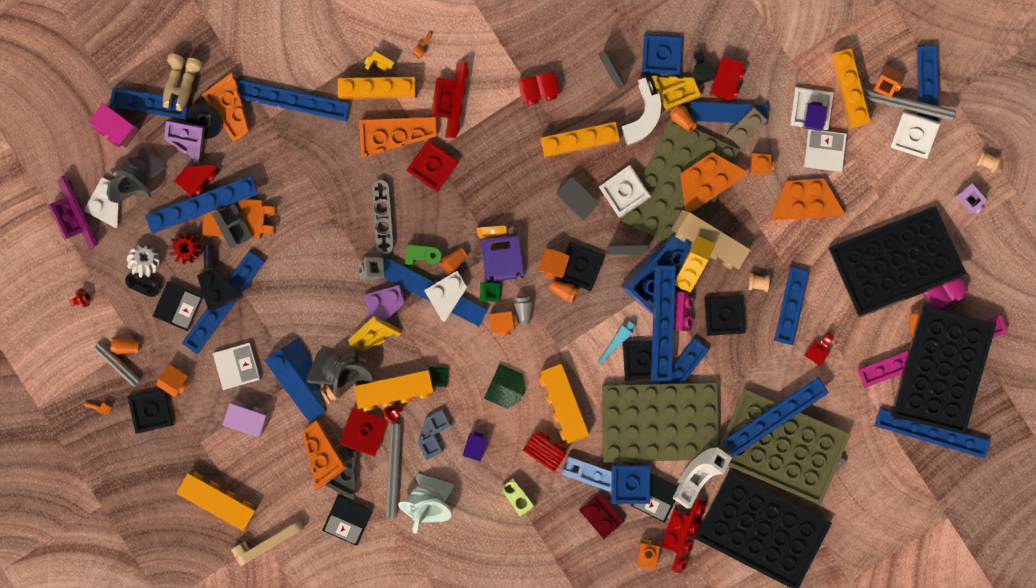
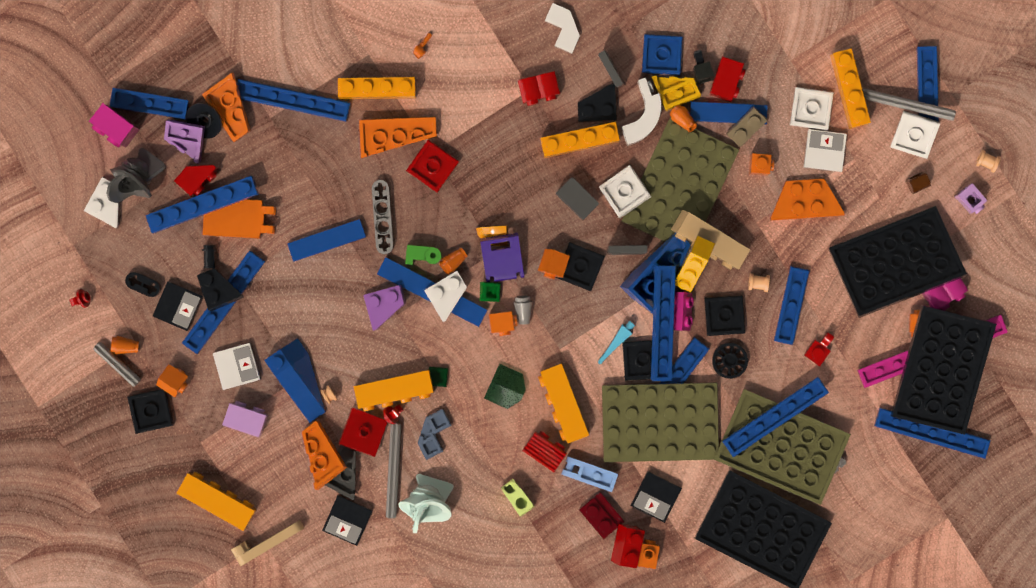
(70, 217): magenta bracket -> none
(103, 409): orange hand -> none
(143, 267): white gear -> none
(177, 63): tan piece -> none
(191, 246): red gear -> none
(232, 226): dark grey panel -> none
(326, 240): none -> blue tile
(338, 371): dark grey helmet -> none
(366, 269): light grey brick -> none
(373, 334): yellow wing -> none
(382, 62): yellow bracket -> none
(448, 99): red bracket -> none
(475, 446): dark purple brick -> none
(563, 19): none -> white tile
(564, 290): orange cone -> none
(598, 106): none -> black wing
(627, 545): none -> red brick
(630, 484): blue tile -> none
(681, 533): red bracket -> none
(698, 472): white arch -> none
(708, 179): orange wing -> none
(730, 360): none -> black wheel
(814, 116): dark purple brick -> none
(889, 82): orange brick -> none
(918, 182): none -> reddish brown brick

